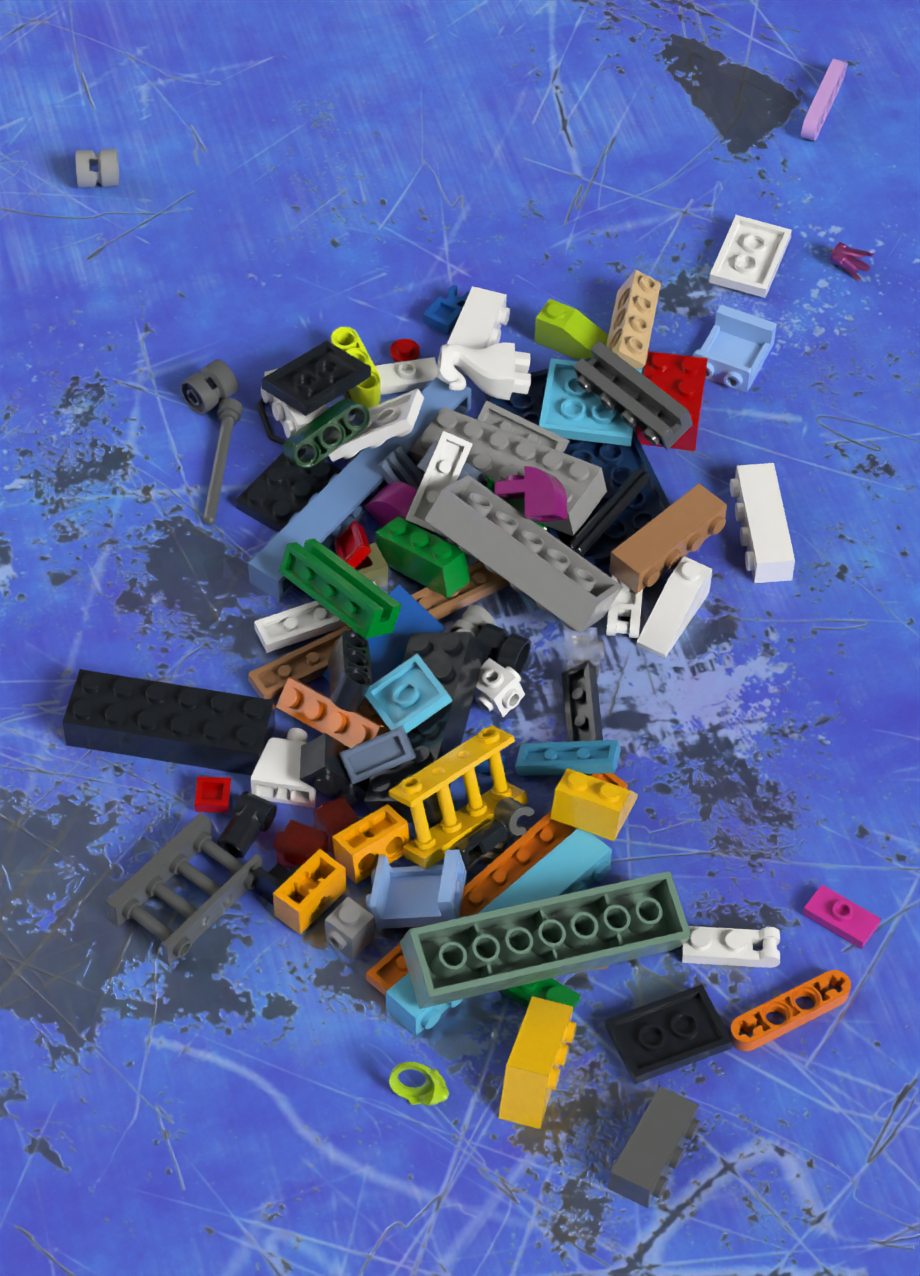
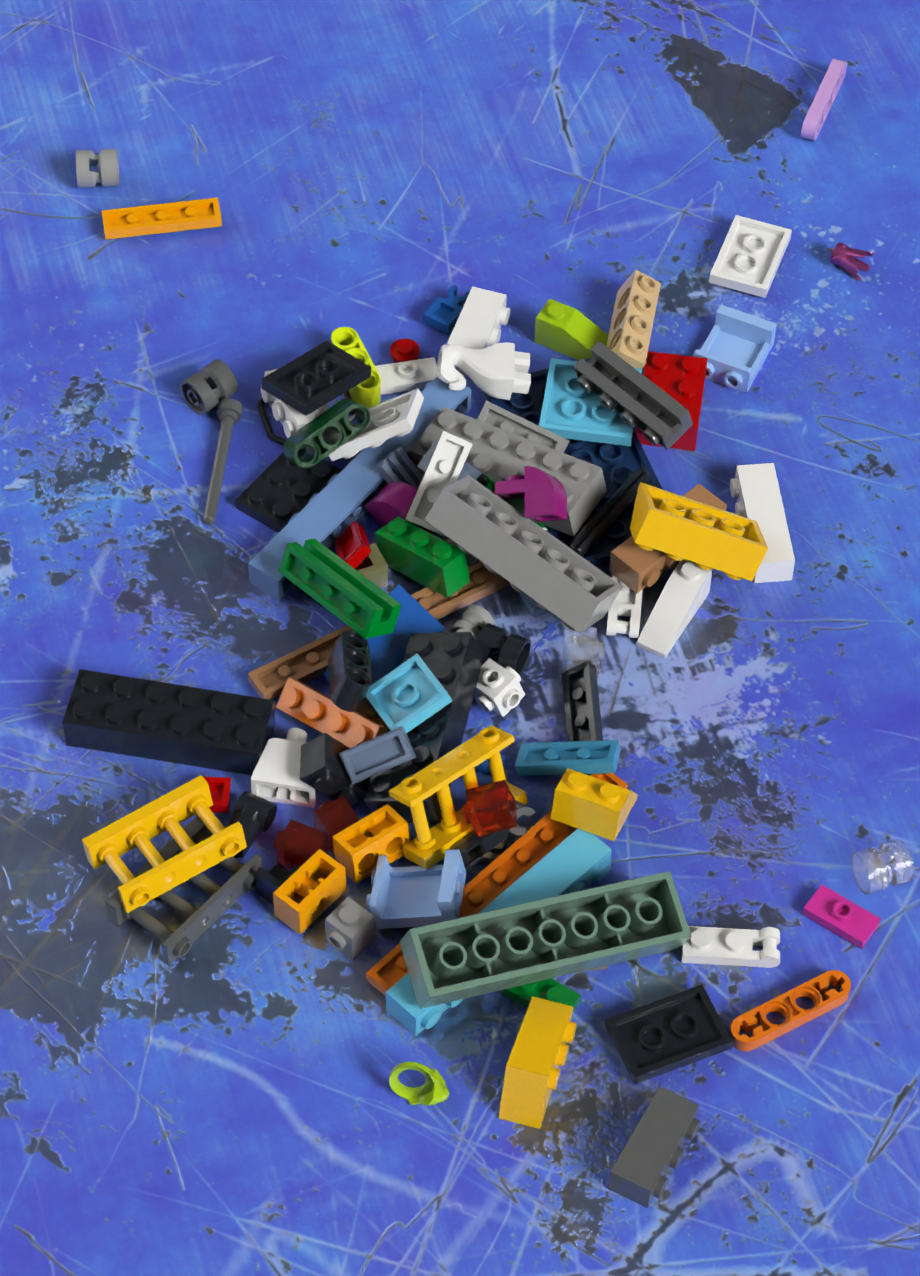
(148, 822): none -> yellow fence
(161, 218): none -> light orange plate
(296, 625): white plate -> none
(490, 808): none -> clear red brick
(697, 533): none -> yellow slope
(883, 866): none -> clear wheel

